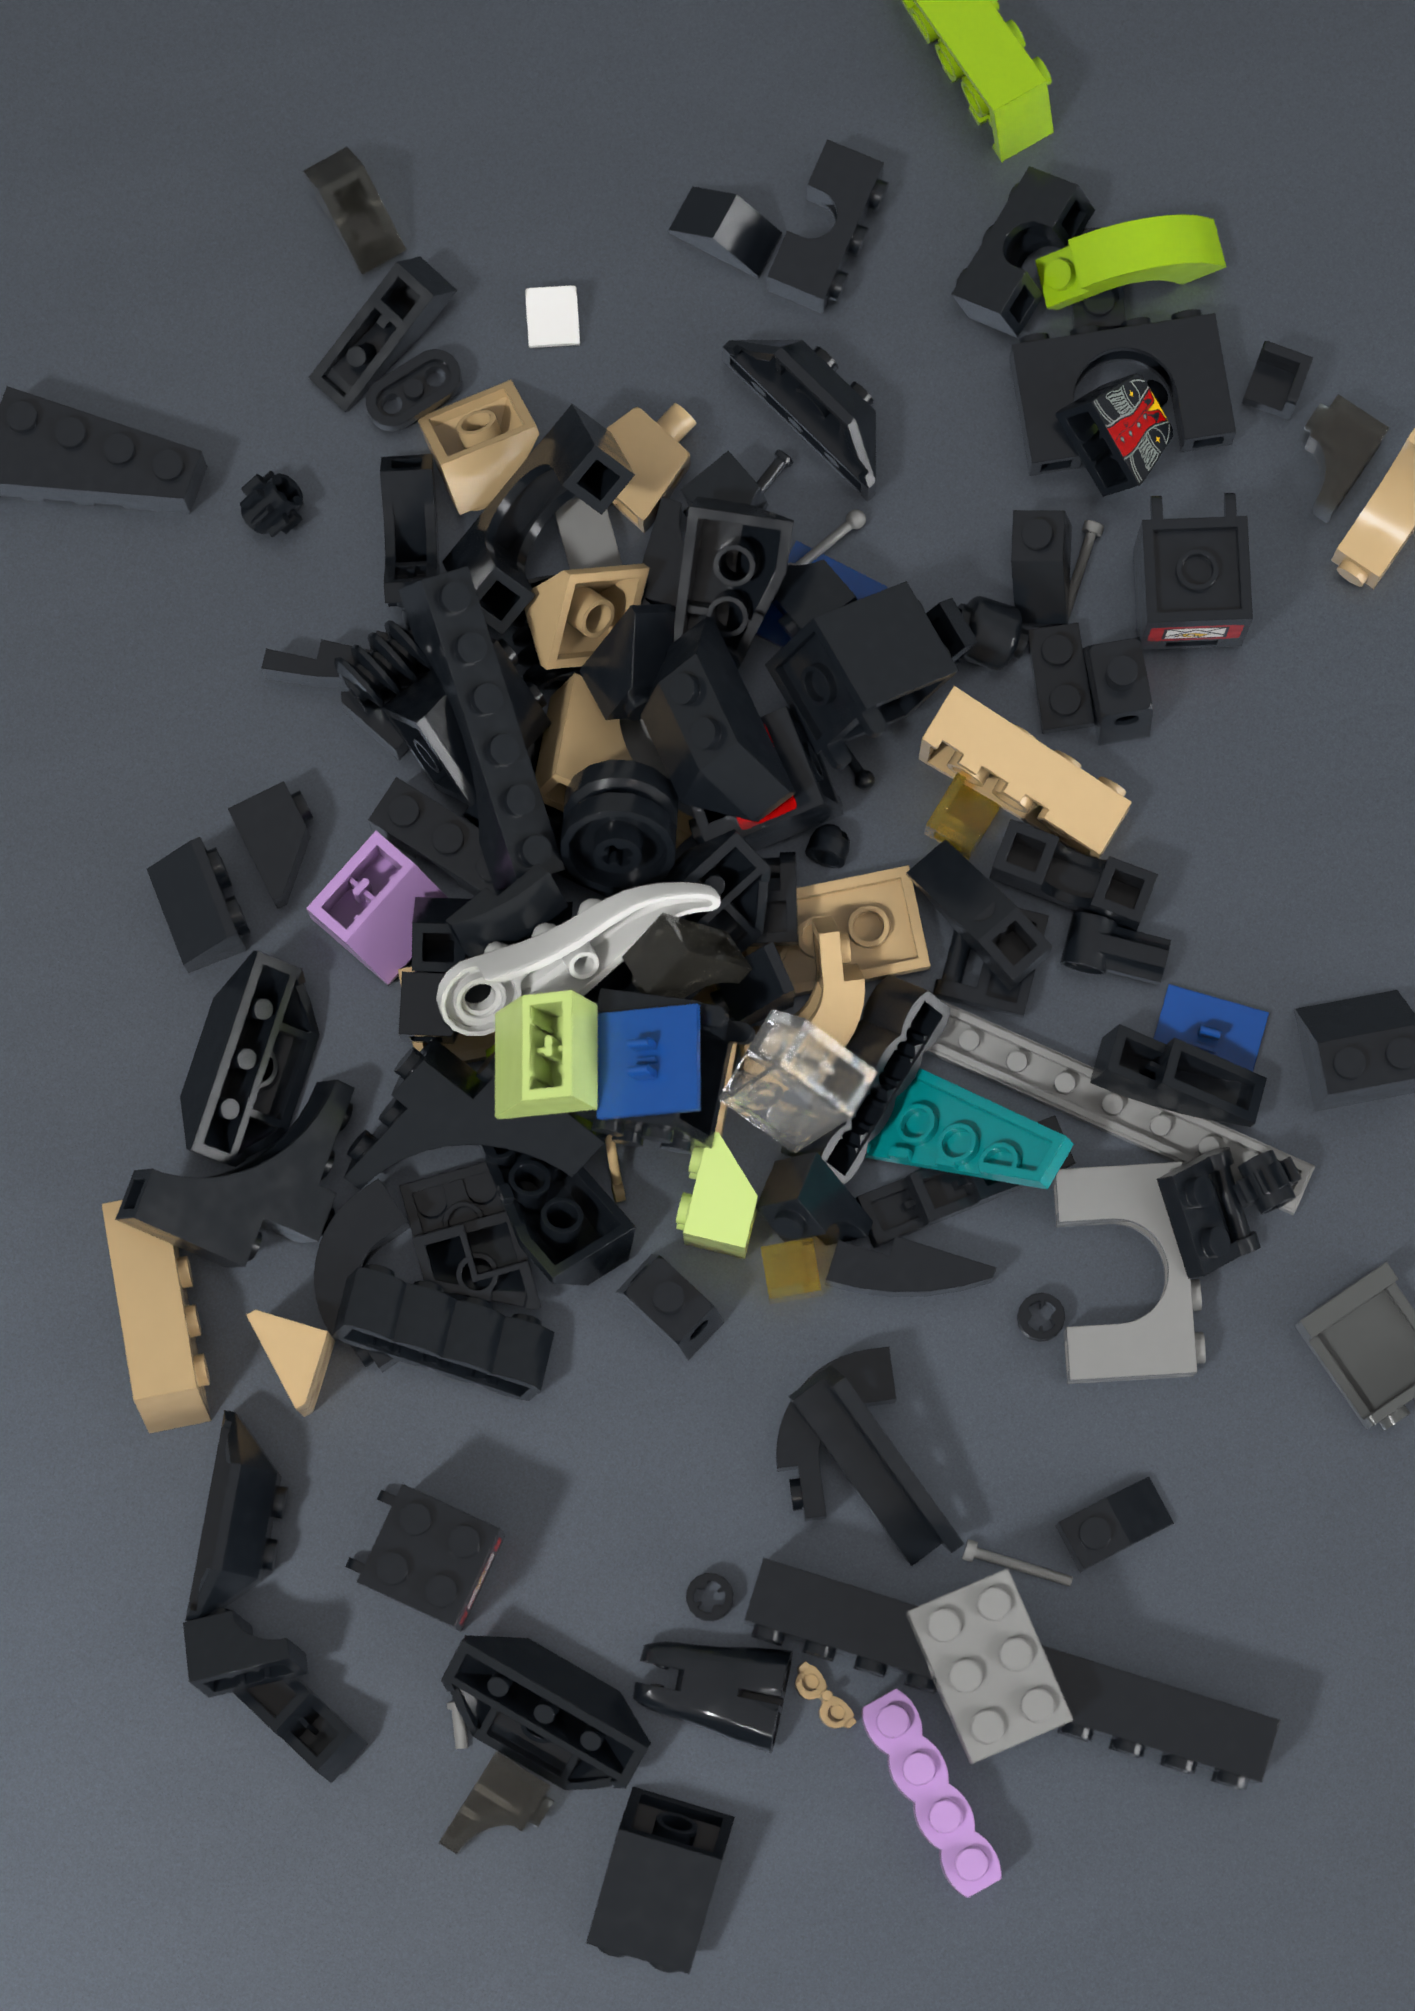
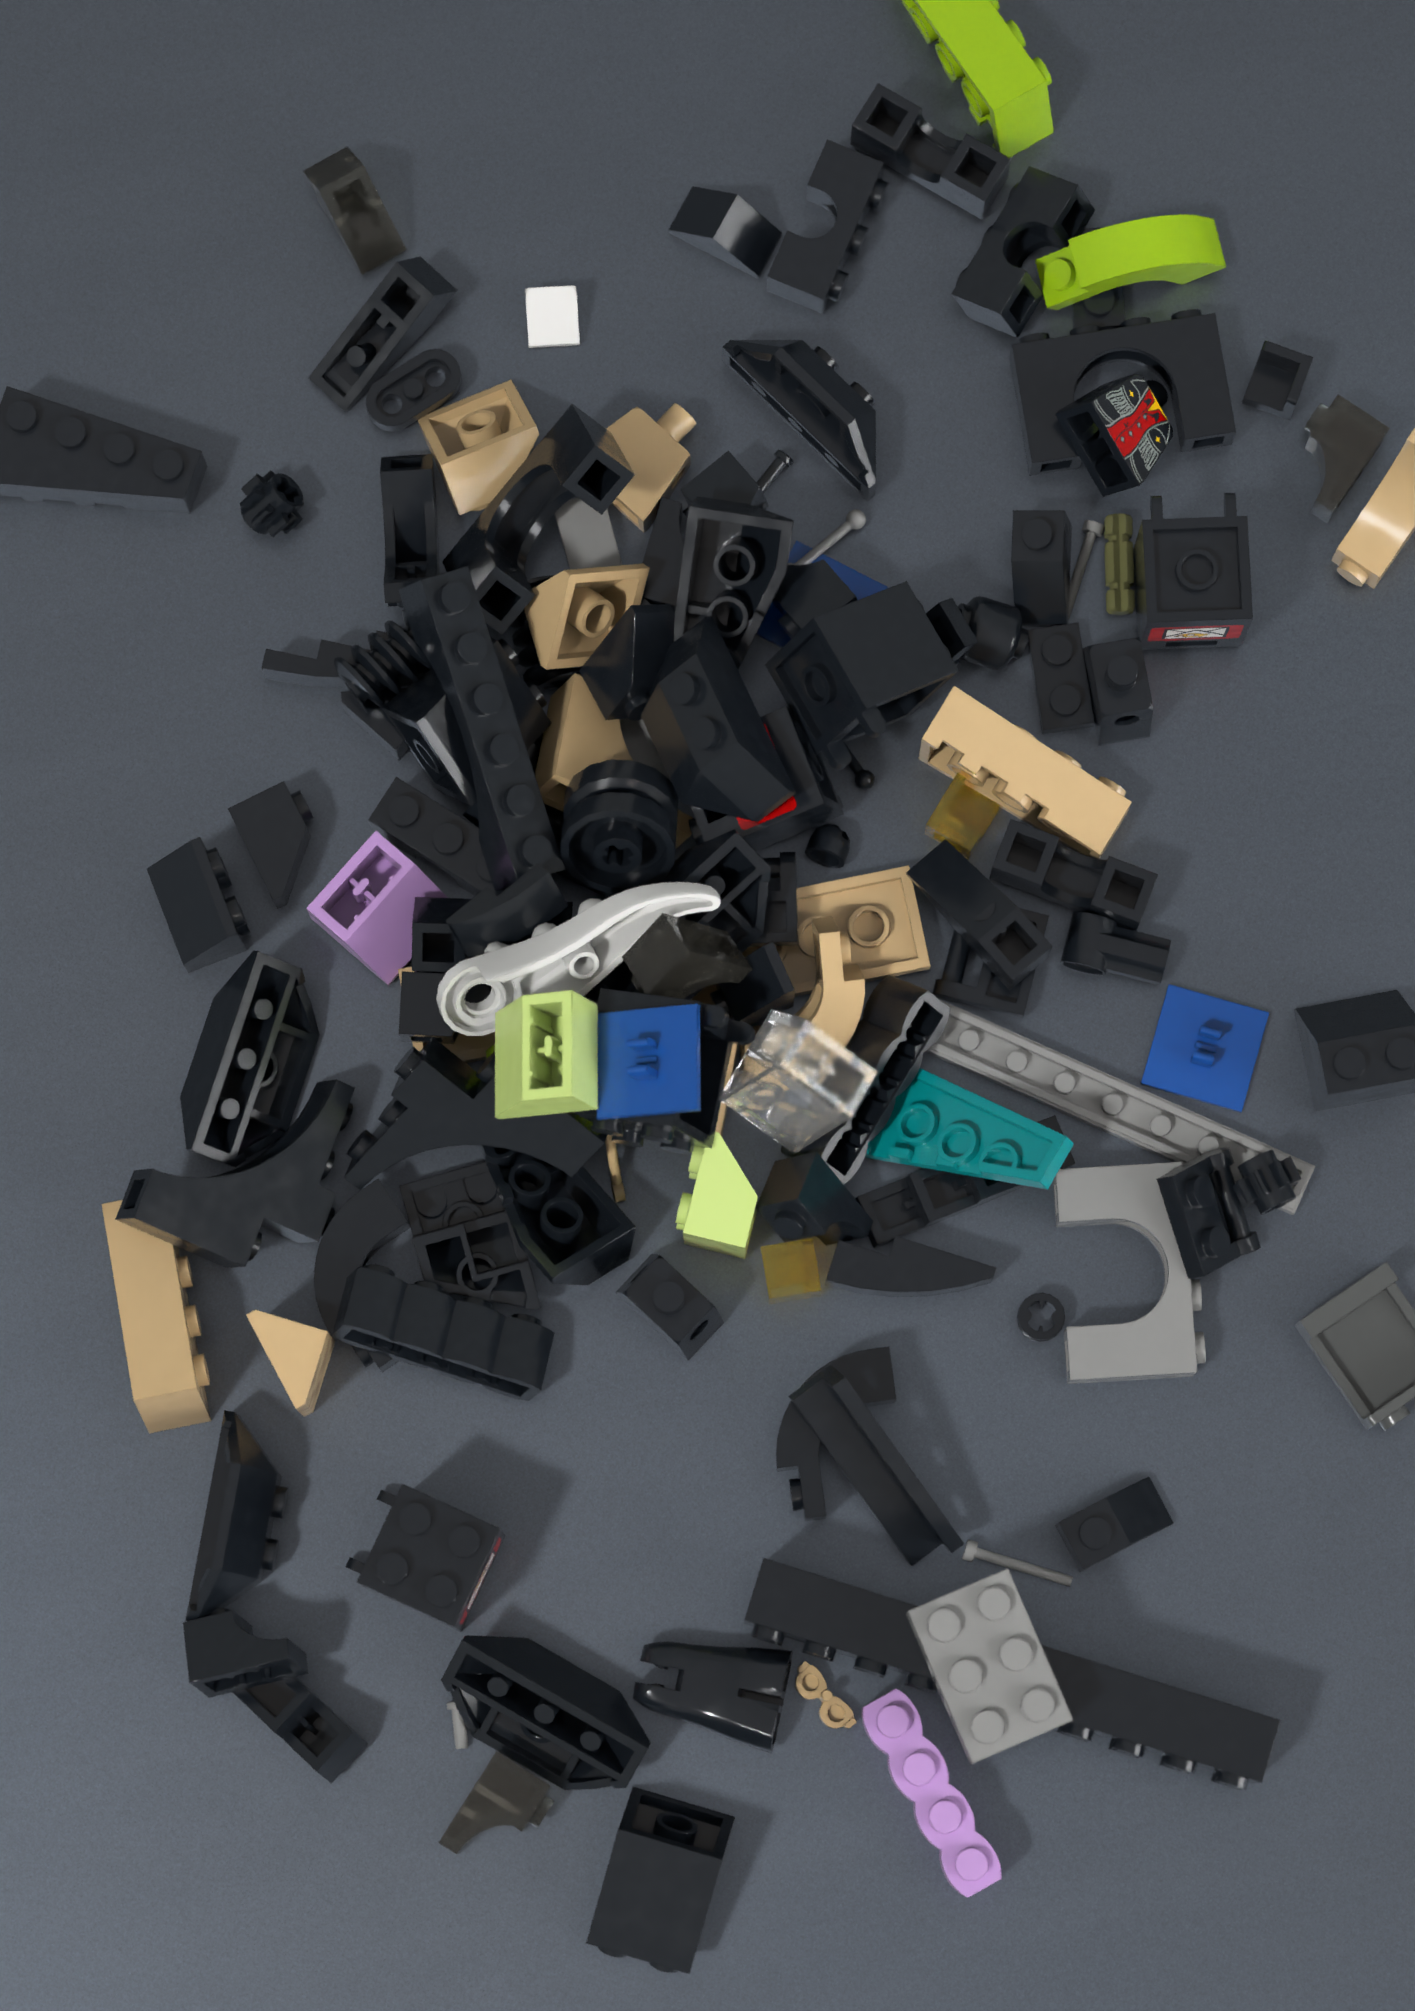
(701, 1583): black bush -> none
(955, 169): none -> black arch
(1119, 564): none -> olive axle
(1177, 1077): black slope -> none

